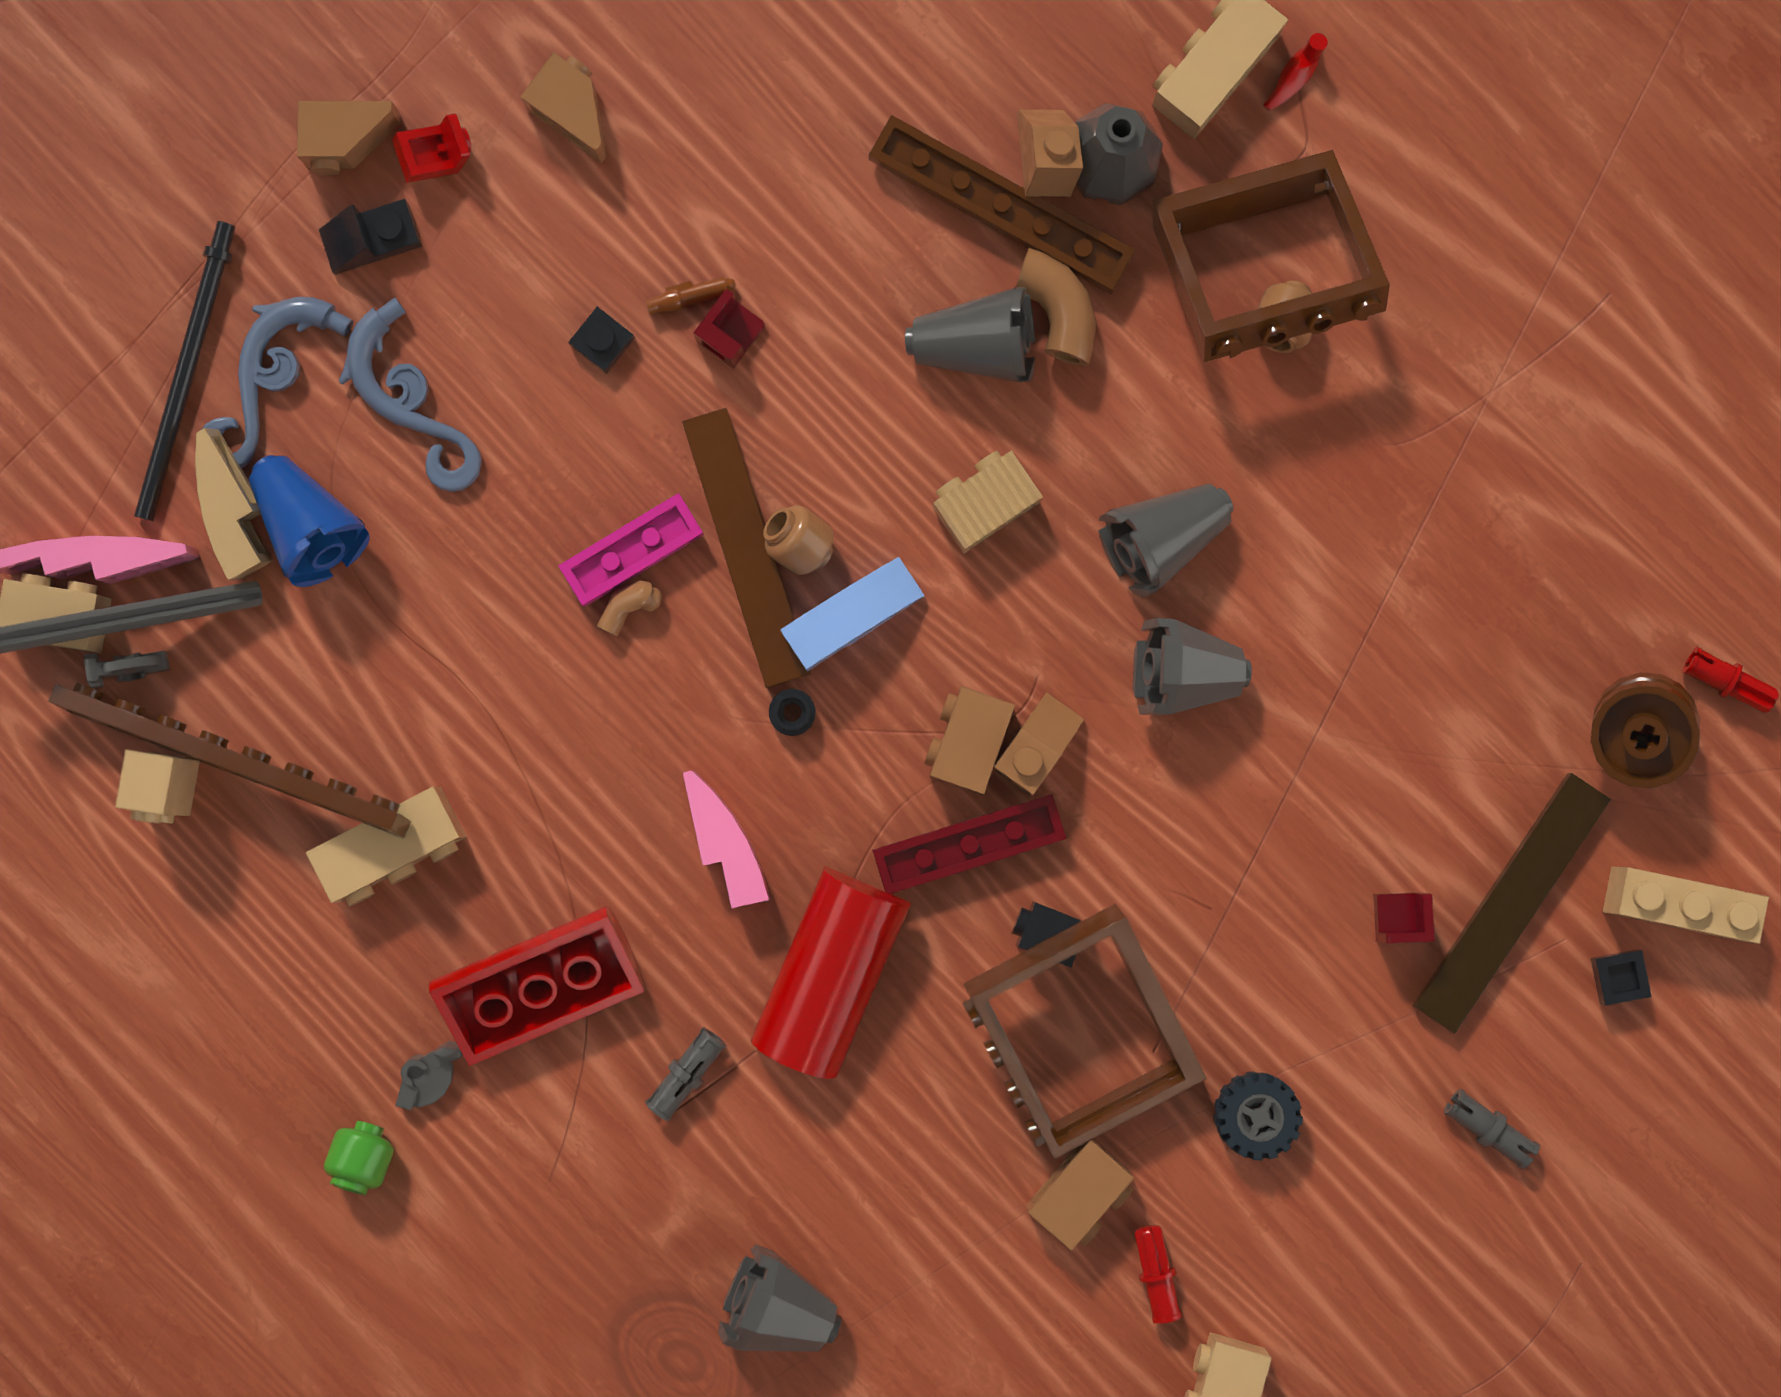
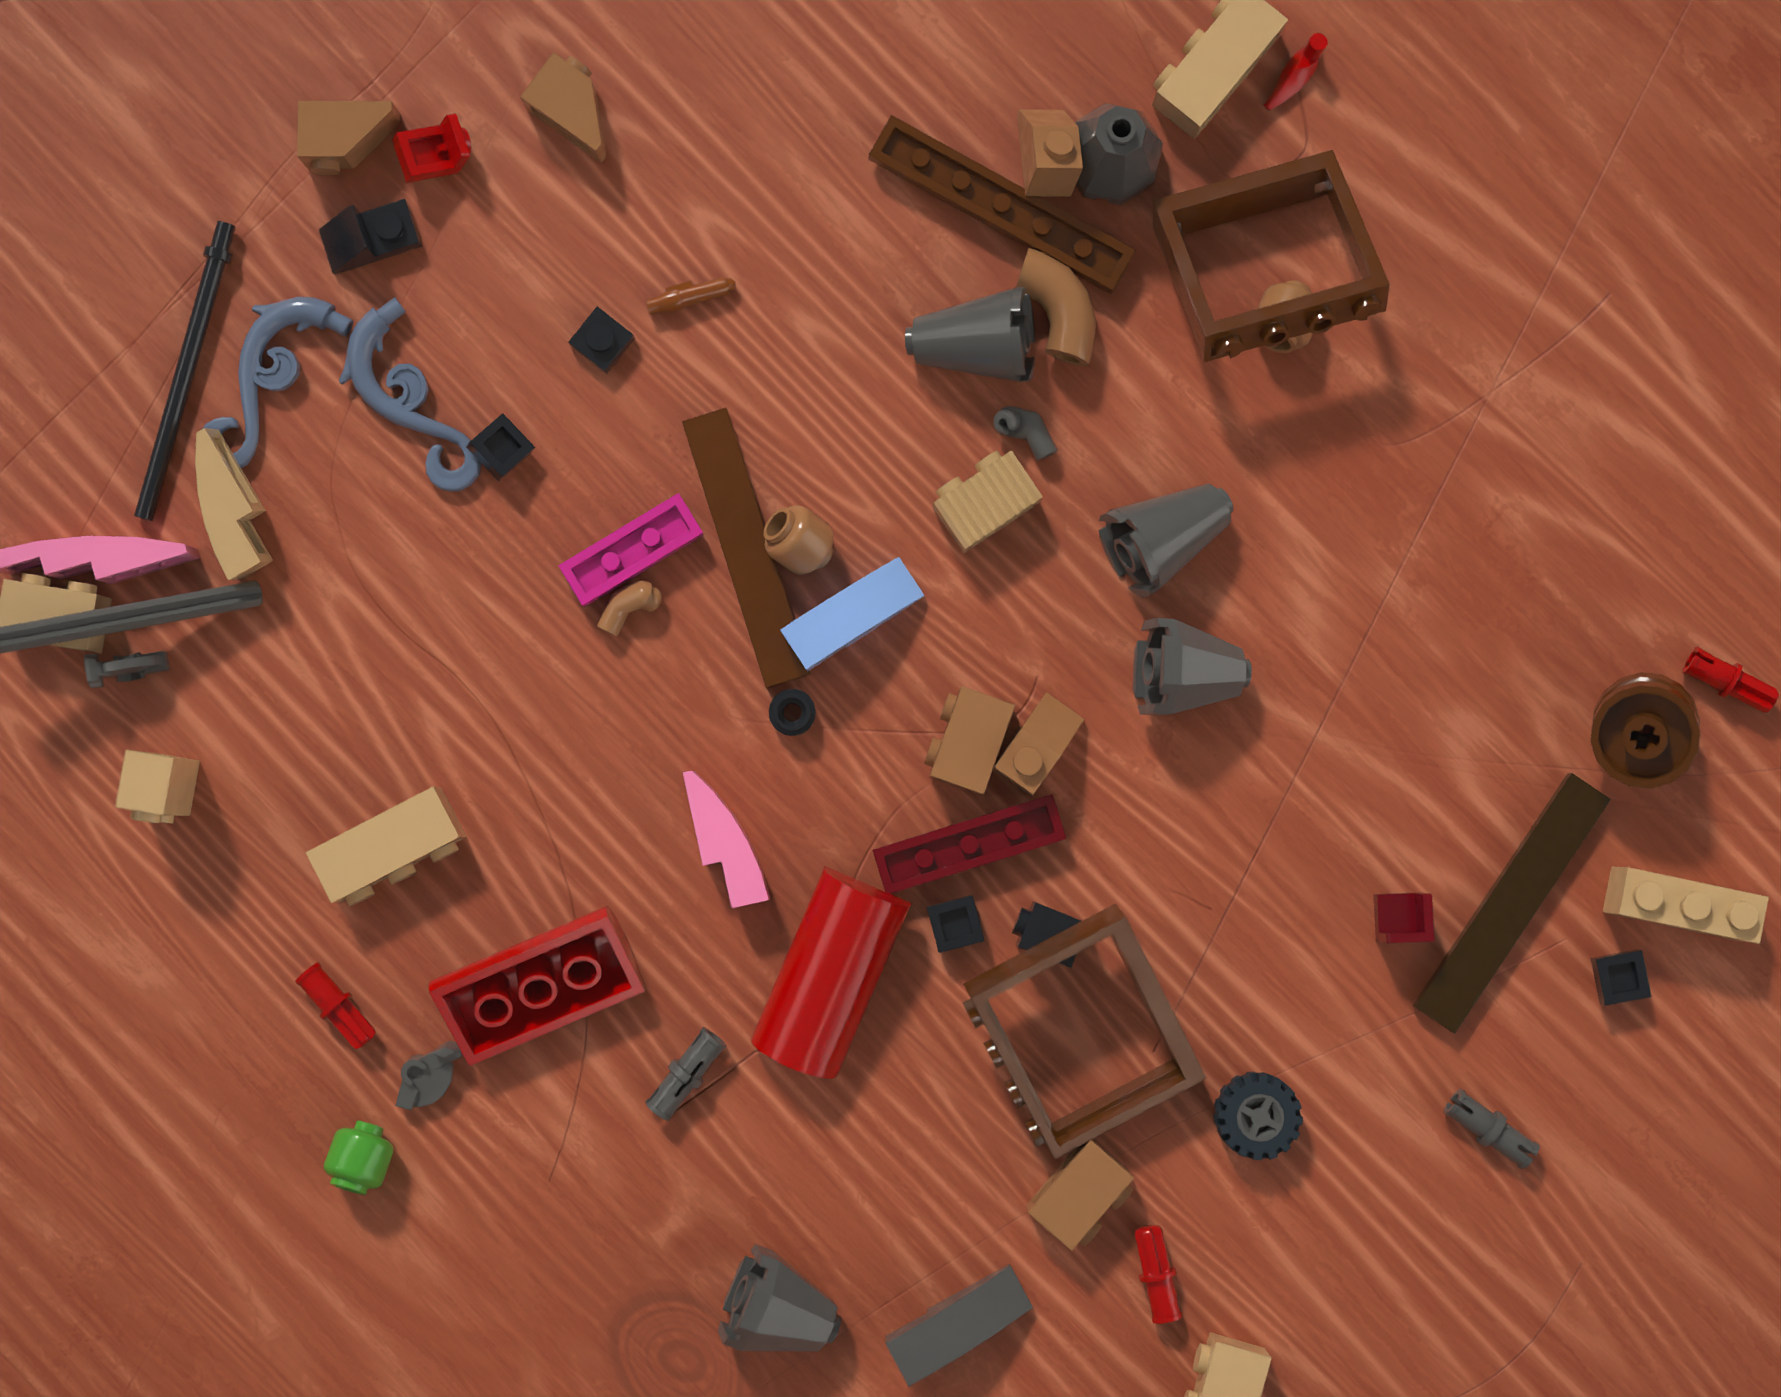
(249, 764): reddish brown plate -> none
(305, 522): blue cone -> none
(336, 1006): none -> red axle
(500, 447): none -> black plate
(728, 329): dark red panel -> none
(955, 923): none -> black plate
(957, 1324): none -> dark grey slope
(1026, 426): none -> dark grey arm

